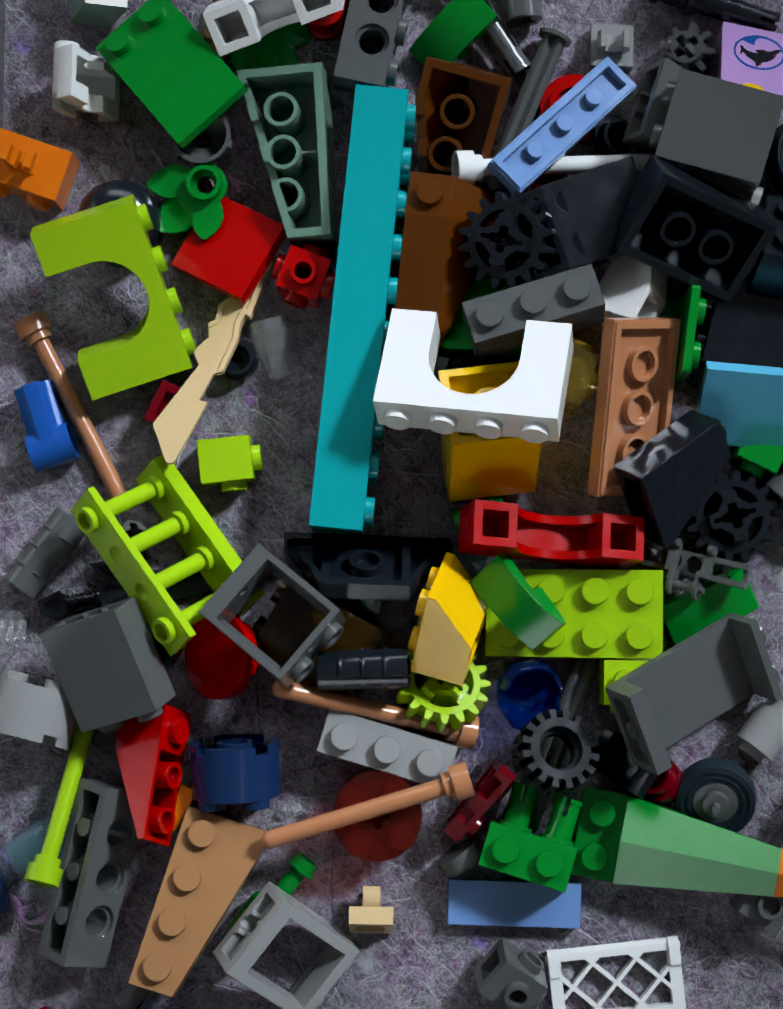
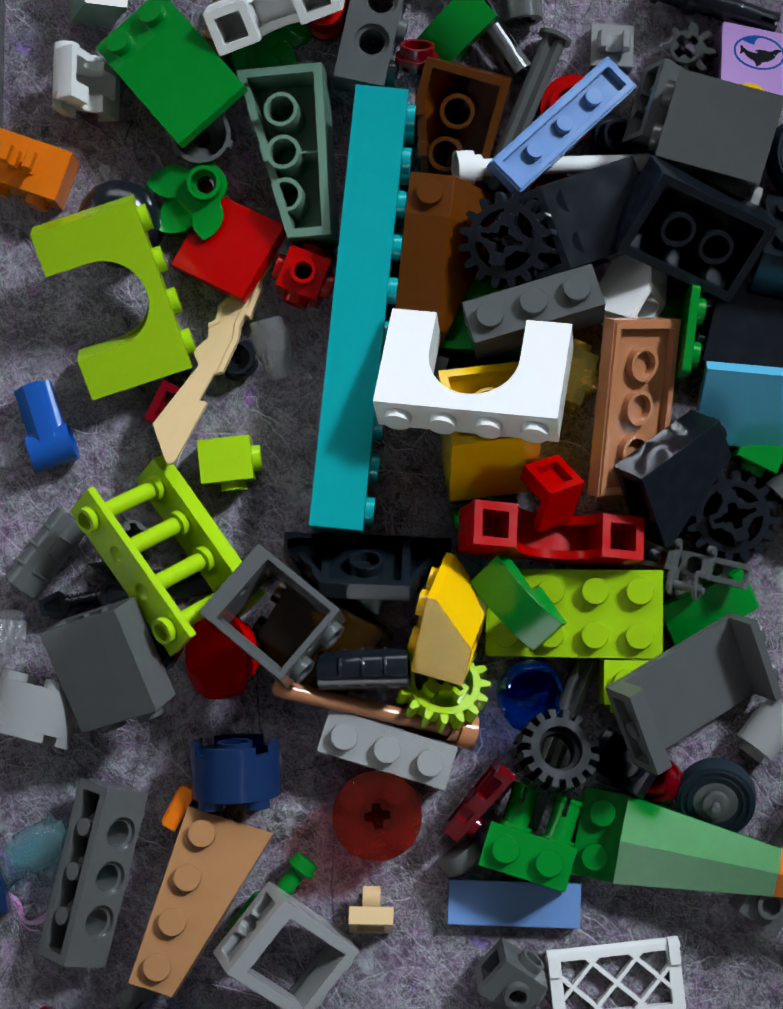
(35, 331): nougat piece -> none
(45, 868): lime piece -> none
(152, 771): red slope -> none
(413, 55): none -> dark red plate
(452, 784): nougat piece -> none
(556, 488): none -> red panel

